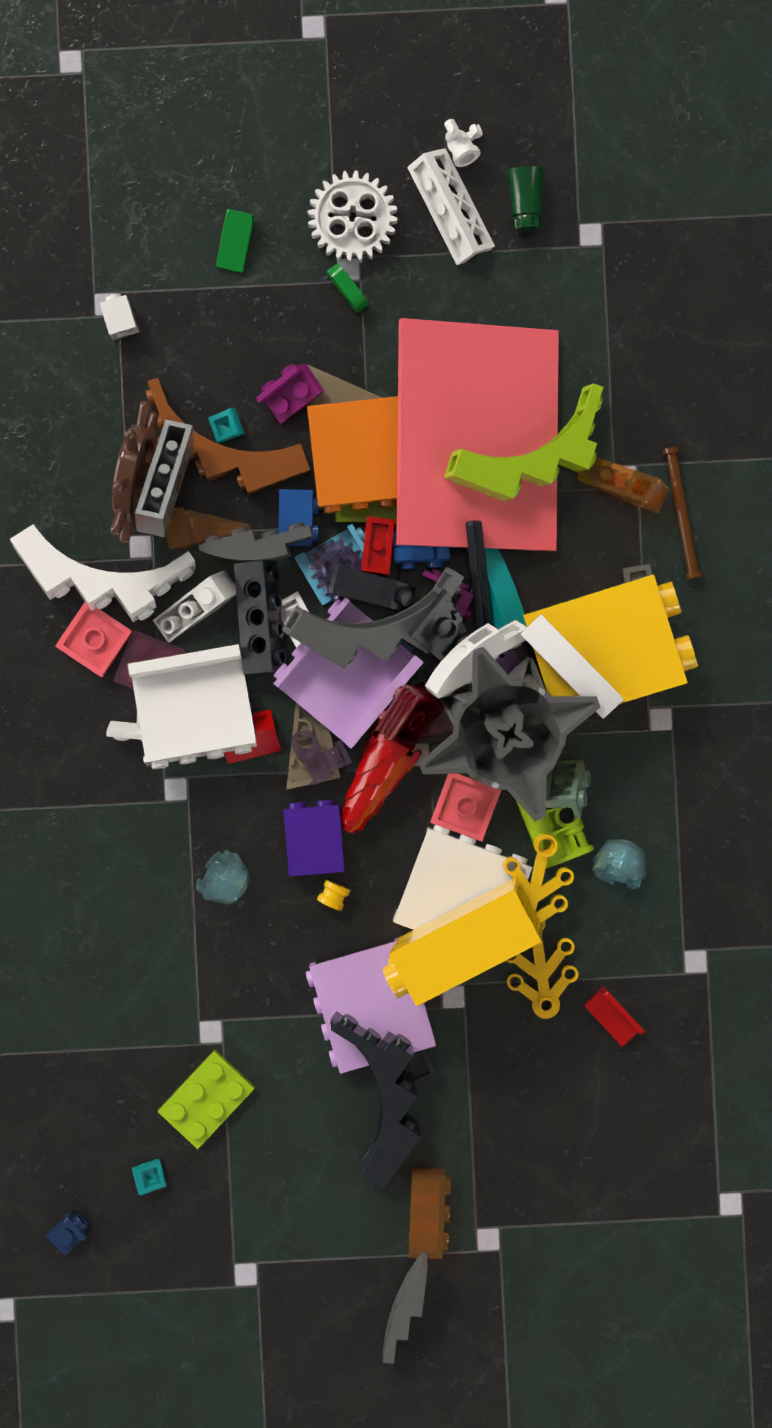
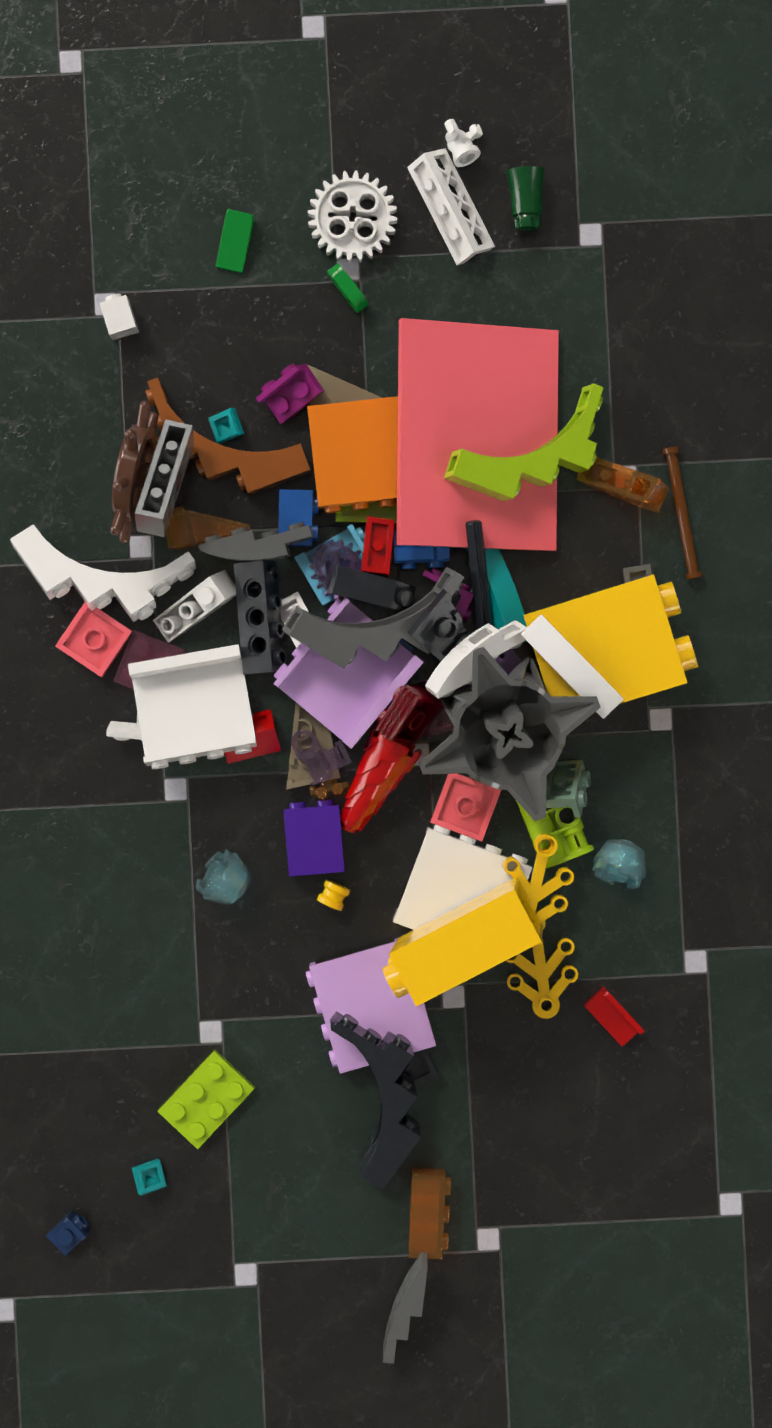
(328, 787): none -> clear orange piece

